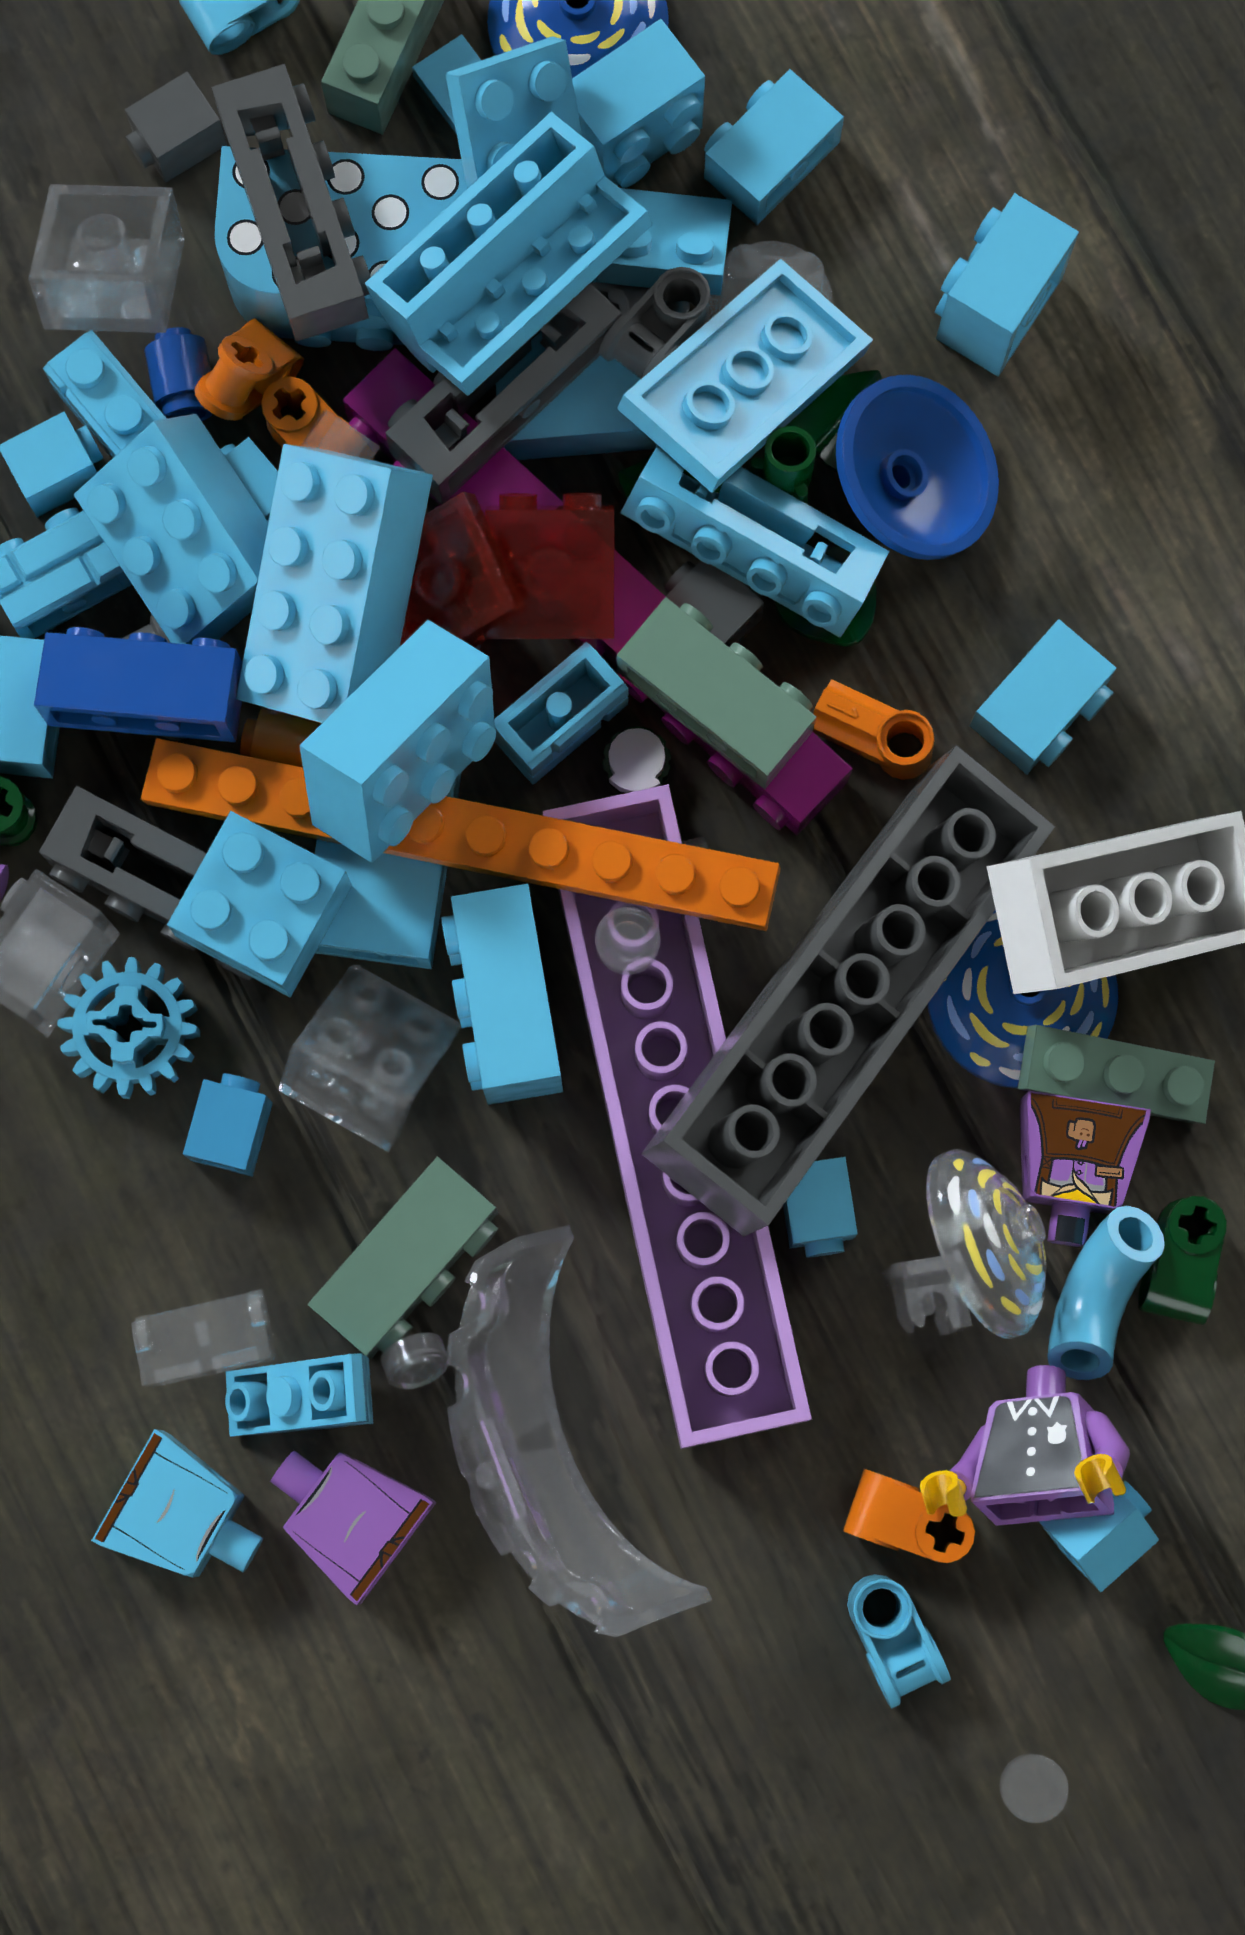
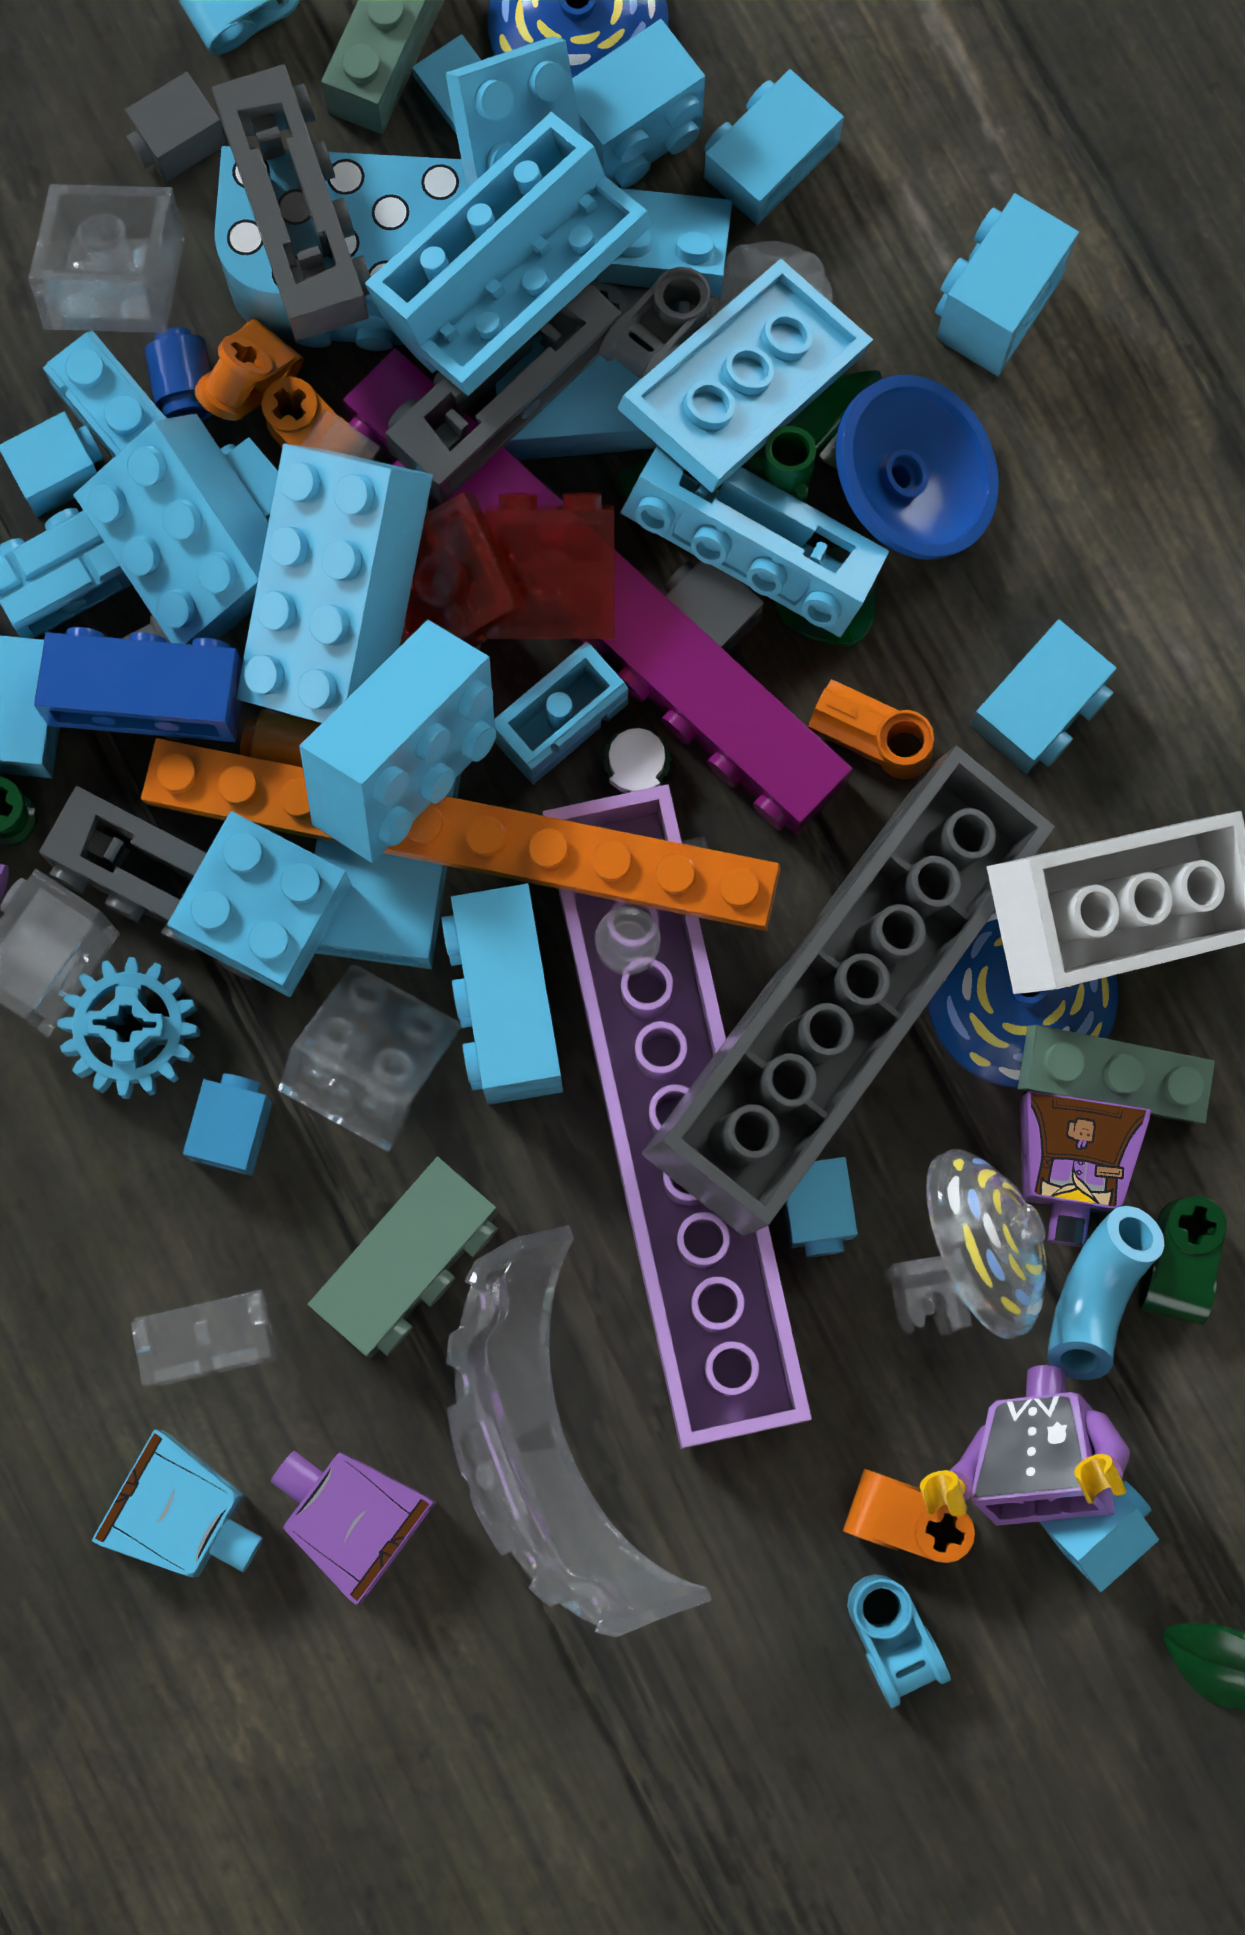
(299, 1396): medium azure slope -> none
(415, 1360): clear tile -> none
(717, 691): sand green brick -> none
(1034, 1788): clear tile -> none

